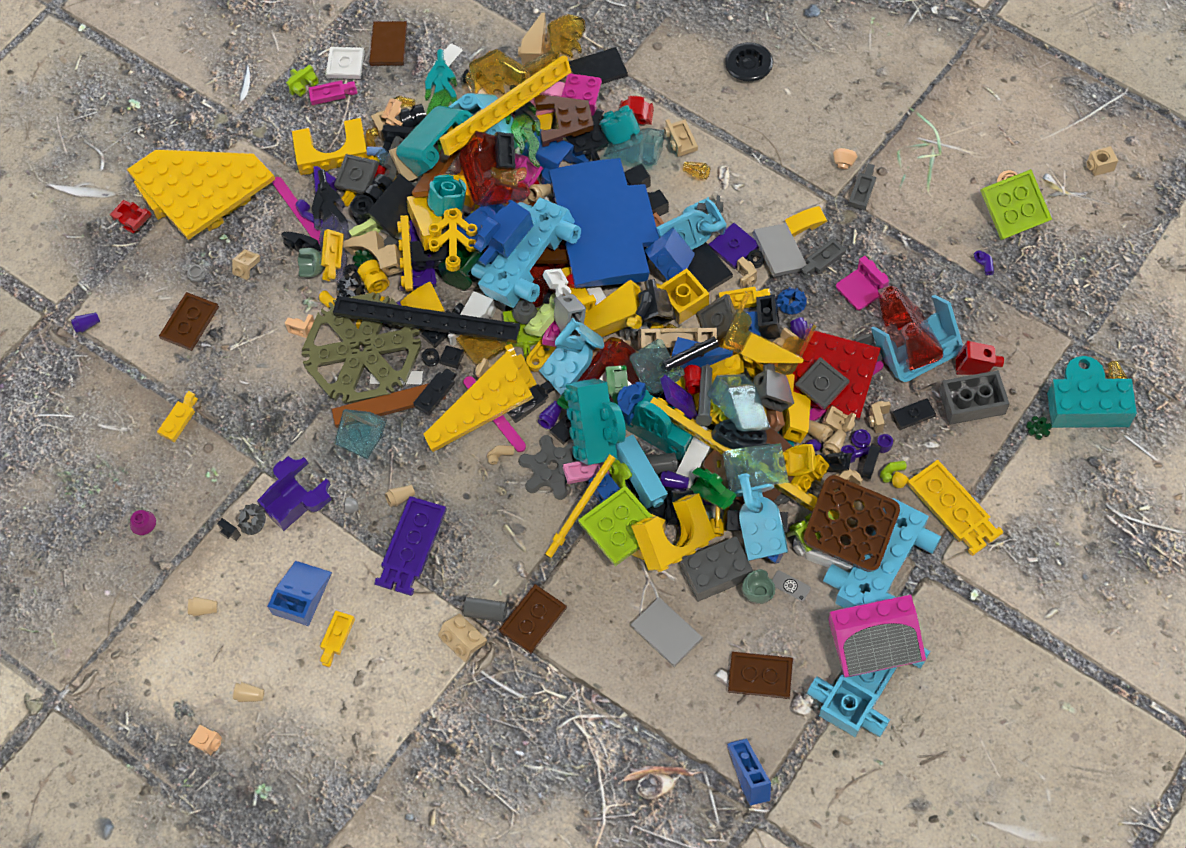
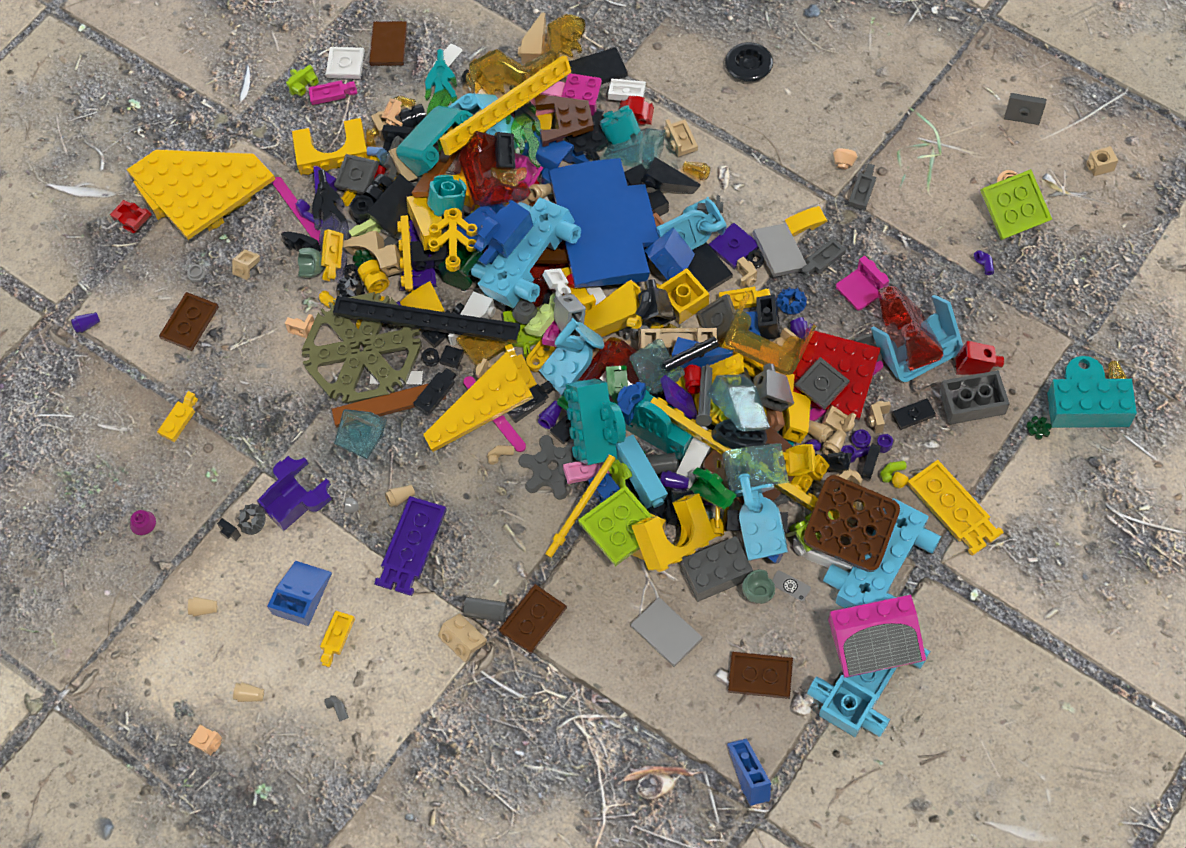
(338, 705): none -> dark grey arm
(621, 89): none -> white plate
(666, 178): none -> black slope
(764, 351): yellow slope -> none
(1025, 108): none -> dark grey plate

